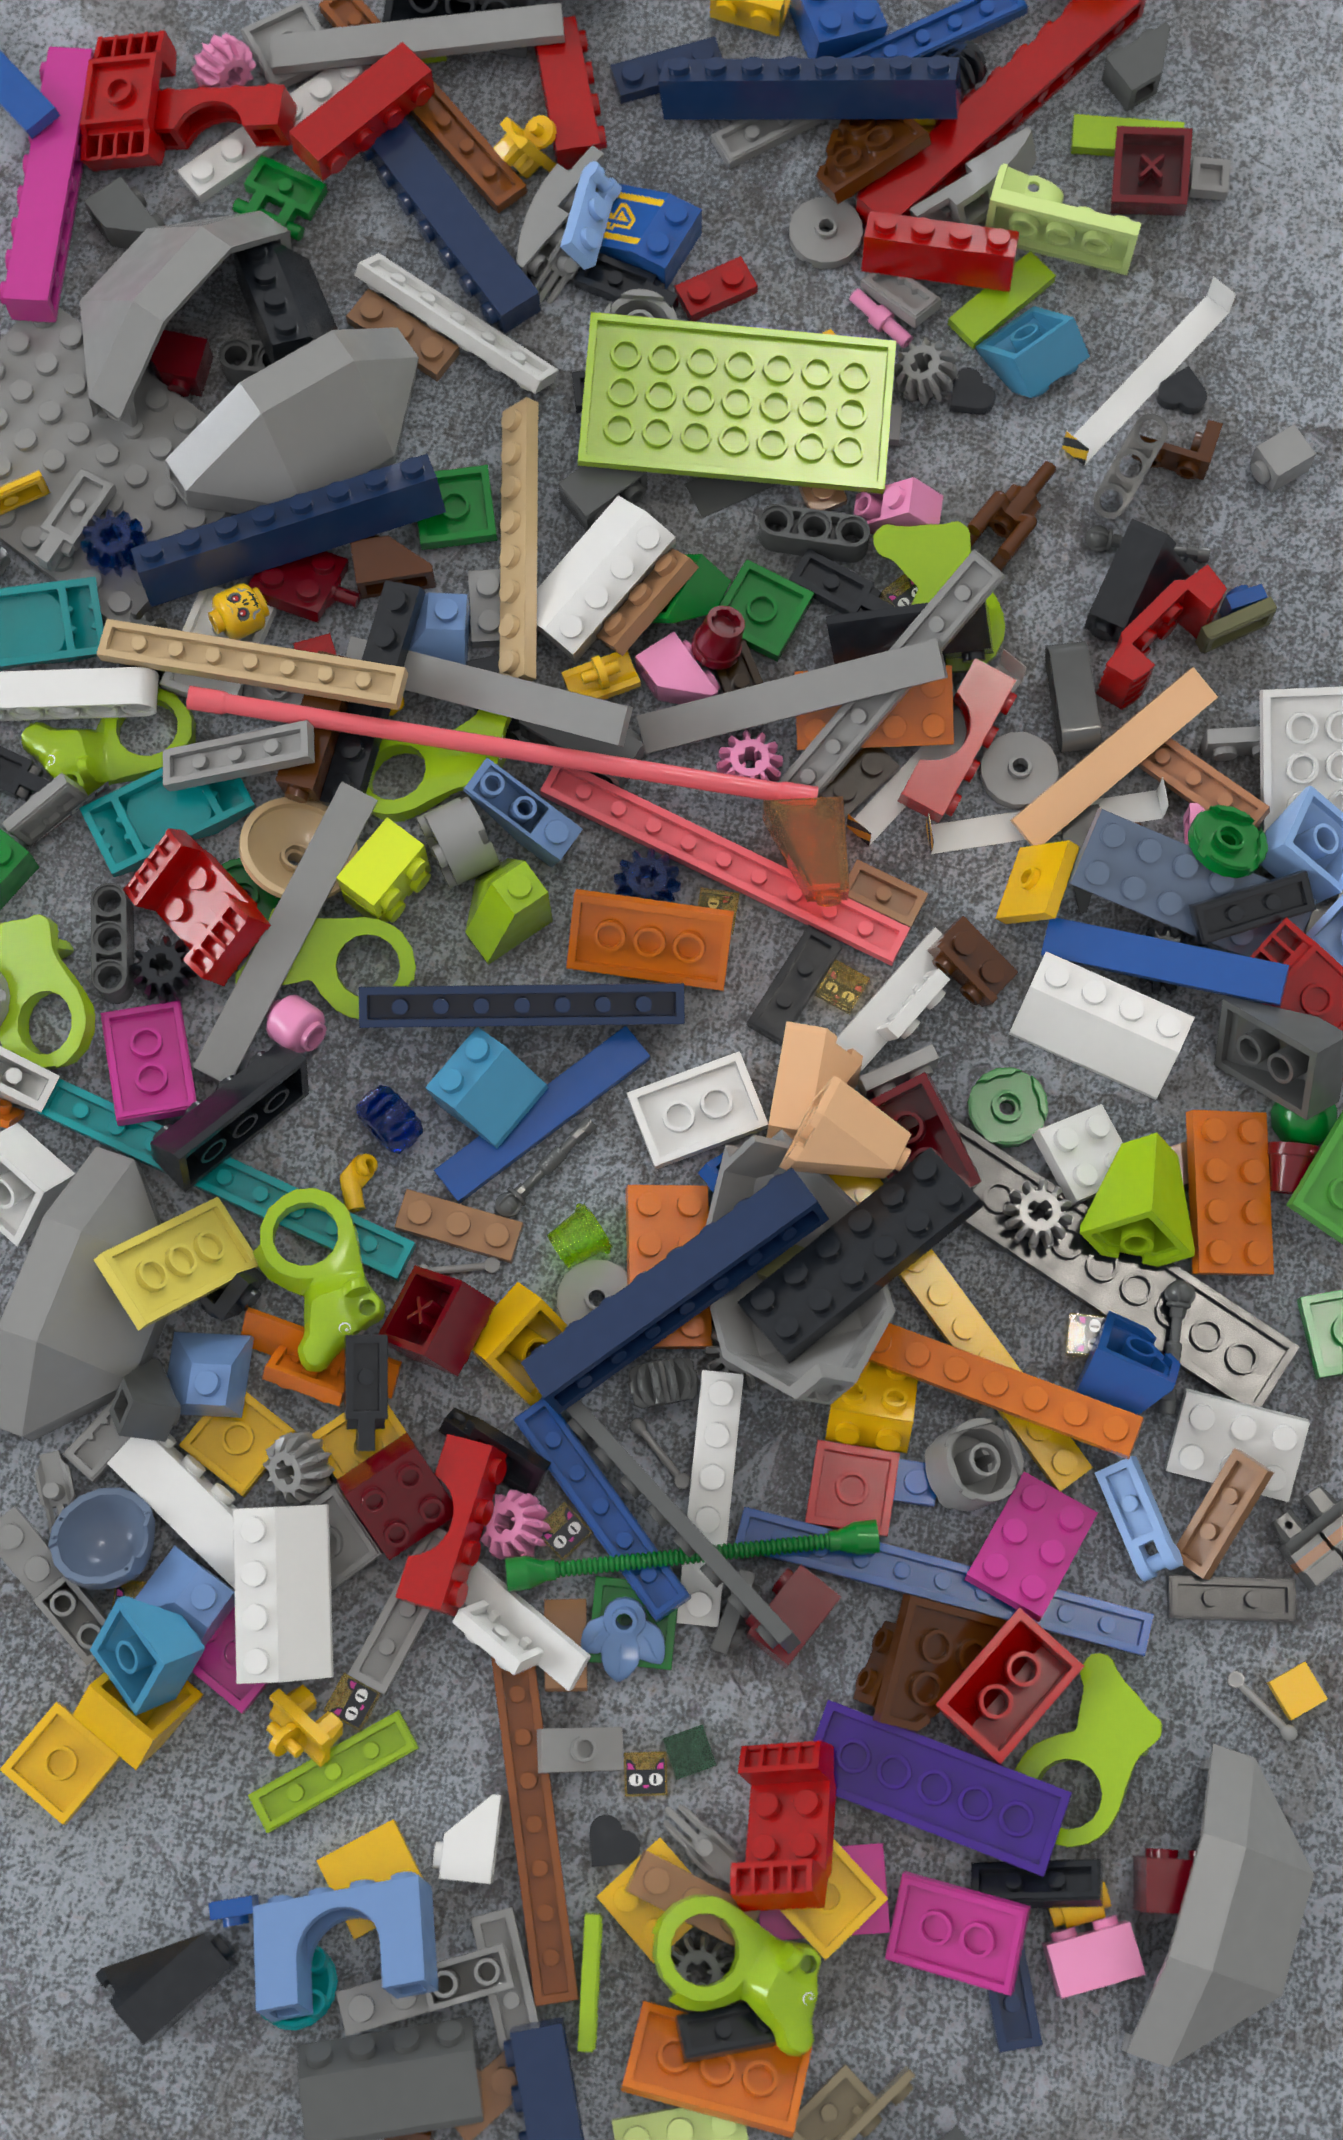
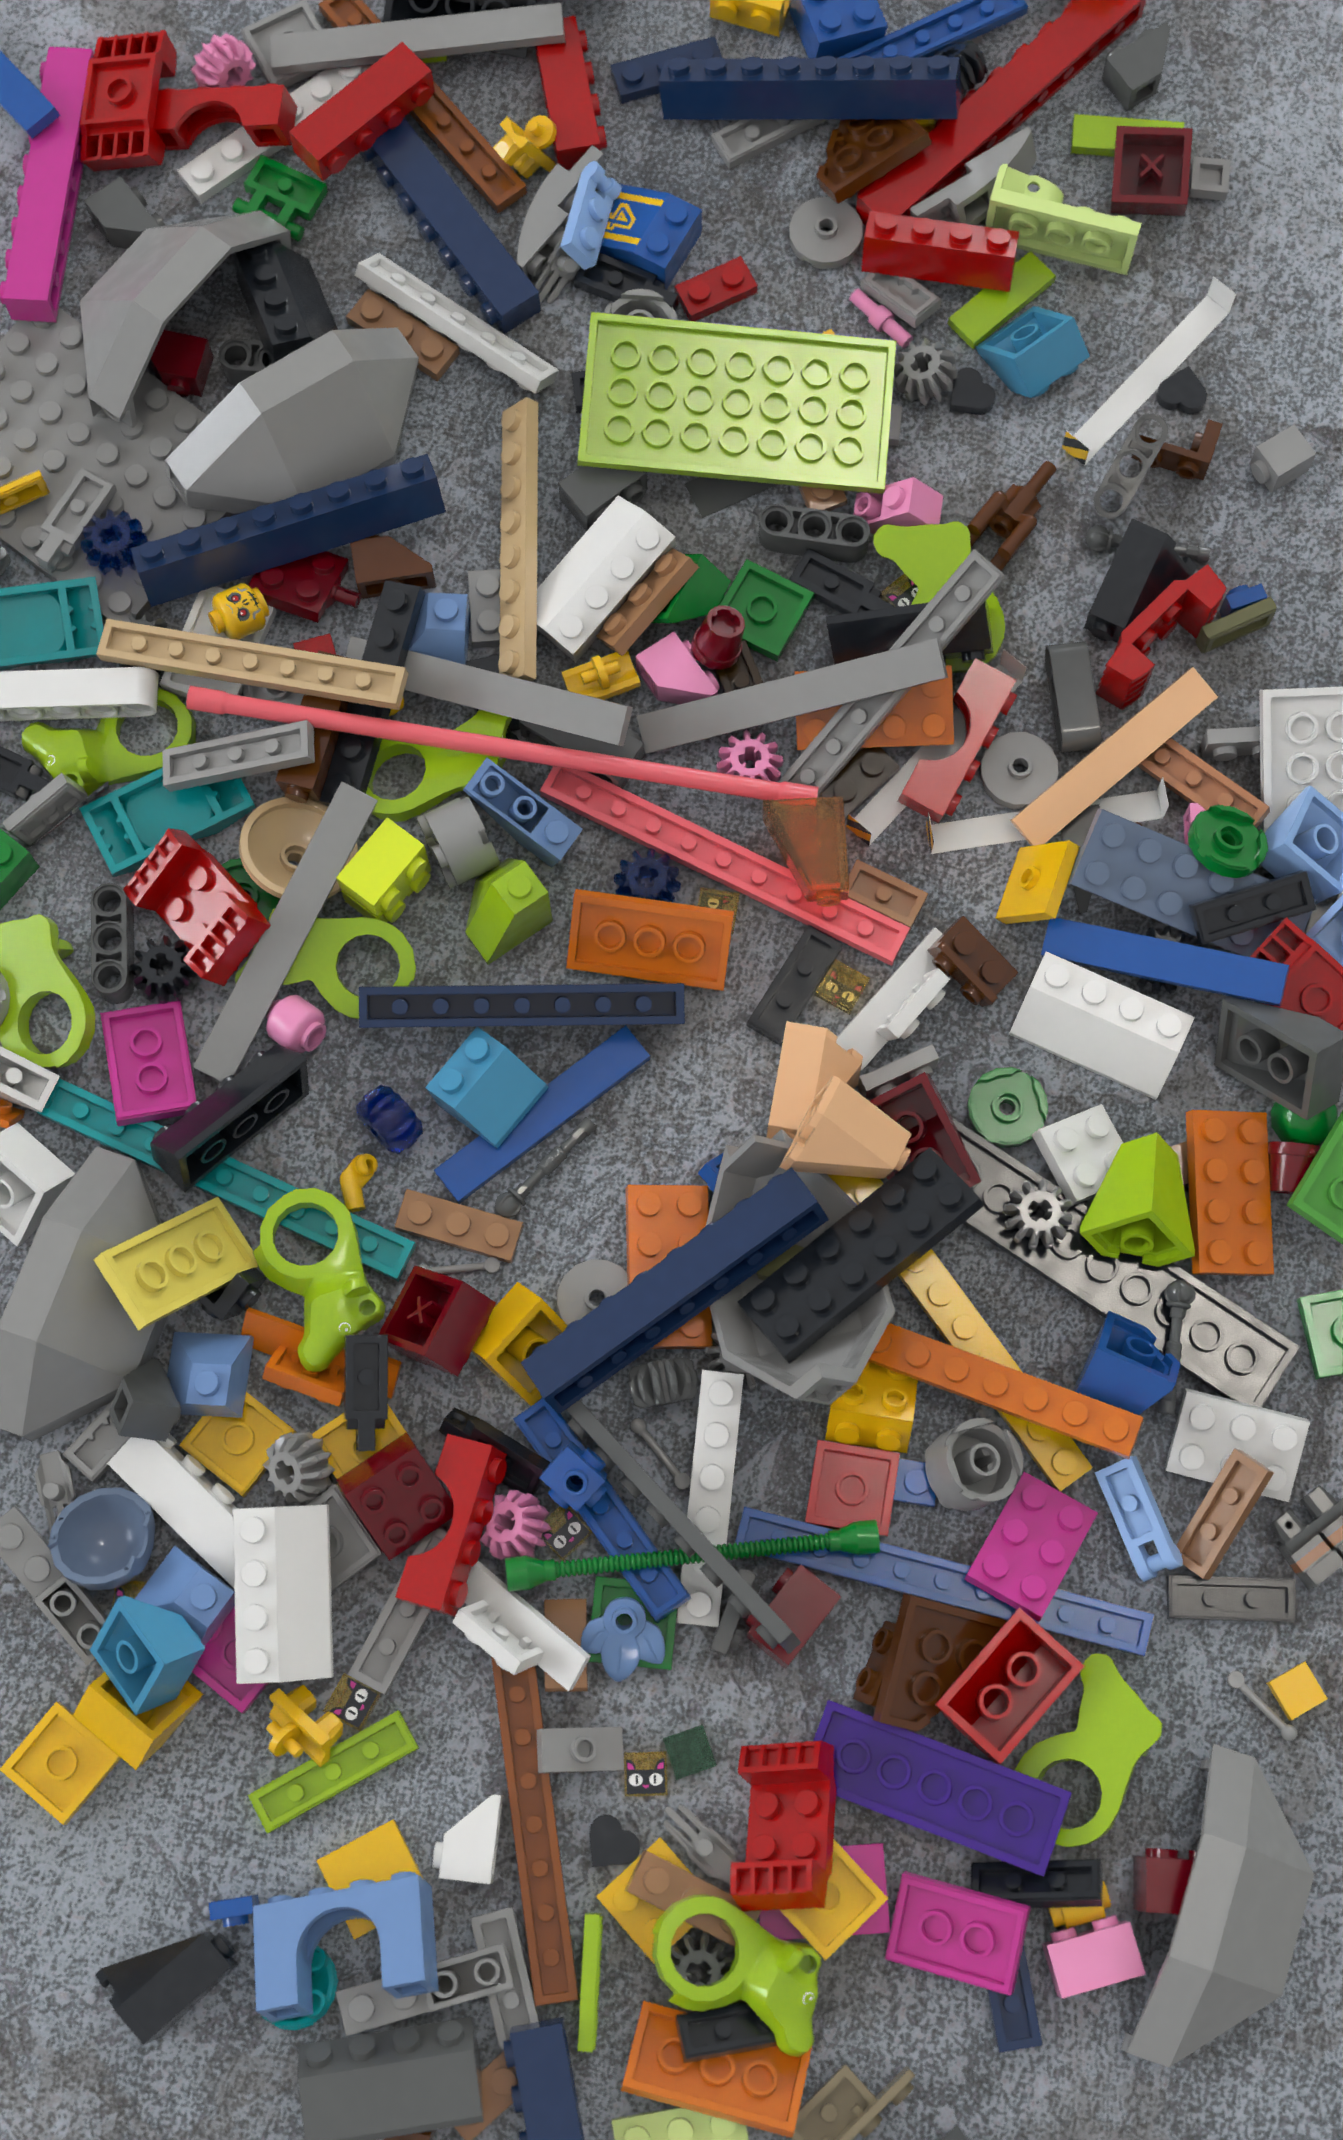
(468, 510): green plate -> none
(575, 1462): none -> blue brick
(579, 1237): clear neon green piece -> none
(697, 1110): white plate -> none
(1082, 1333): tile -> none

